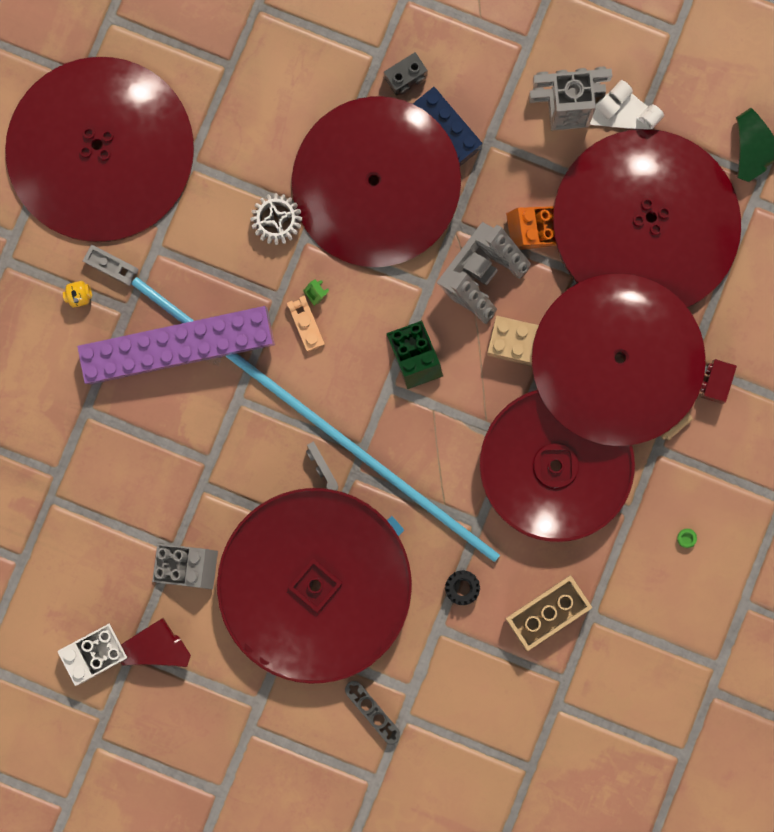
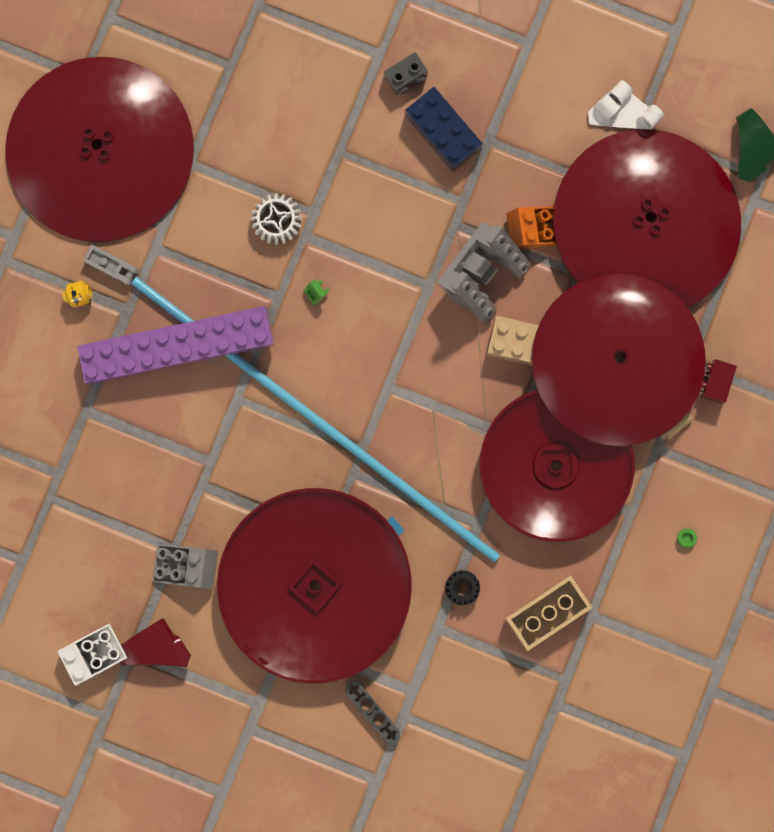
(306, 324): light nougat plate -> none
(322, 468): light grey plate -> none
(414, 190): dark red dish -> none
(415, 354): dark green slope -> none
(572, 95): light grey piece -> none

